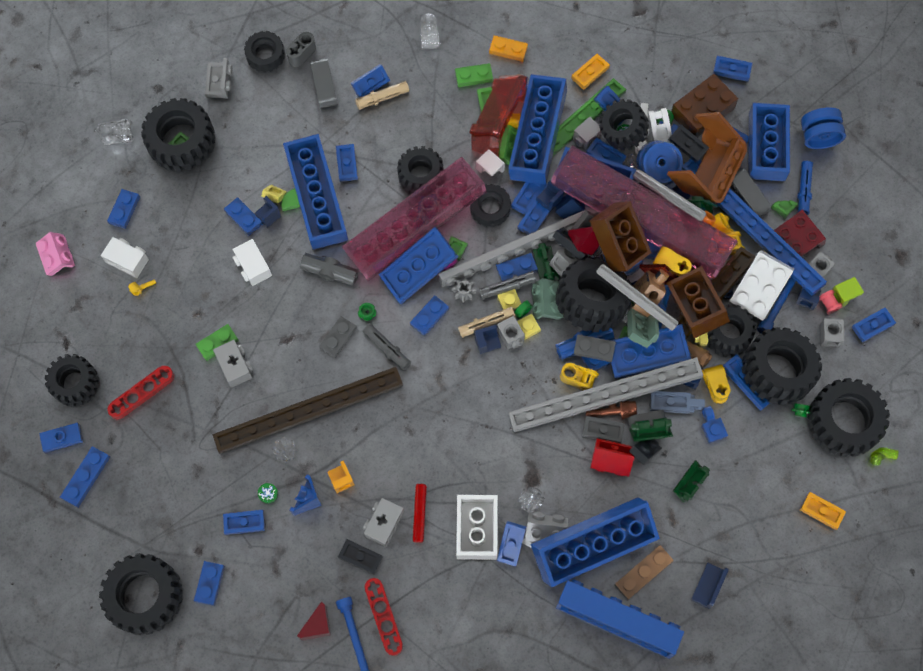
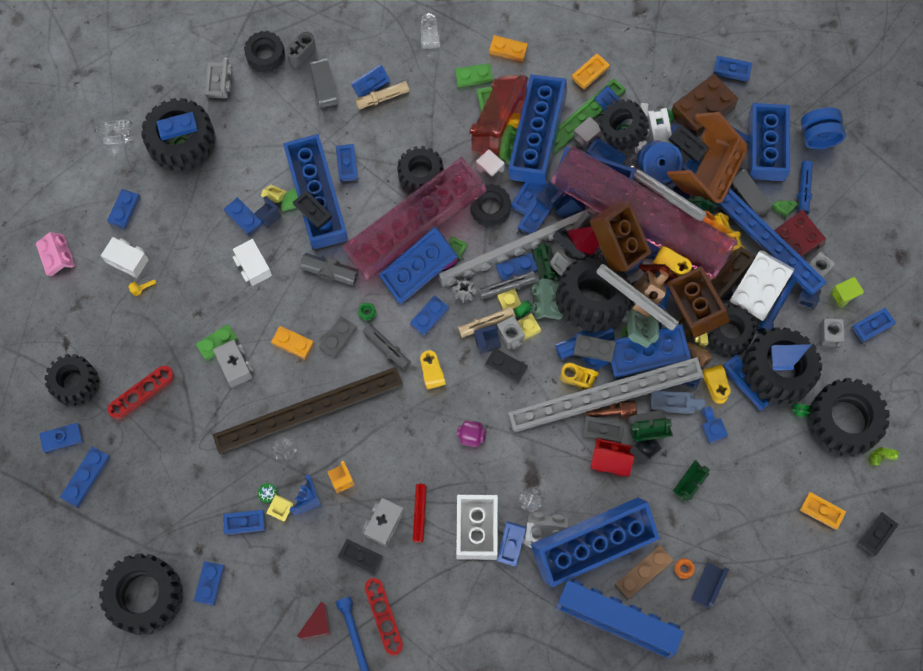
(177, 126): none -> blue plate
(279, 507): none -> light yellow plate
(292, 342): none -> light orange plate
(312, 210): none -> black plate
(432, 372): none -> yellow piece
(471, 433): none -> magenta head
(506, 365): none -> black plate
(686, 562): none -> orange plate
(786, 356): none -> blue slope
(830, 302): coral bush -> none
(878, 534): none -> black plate

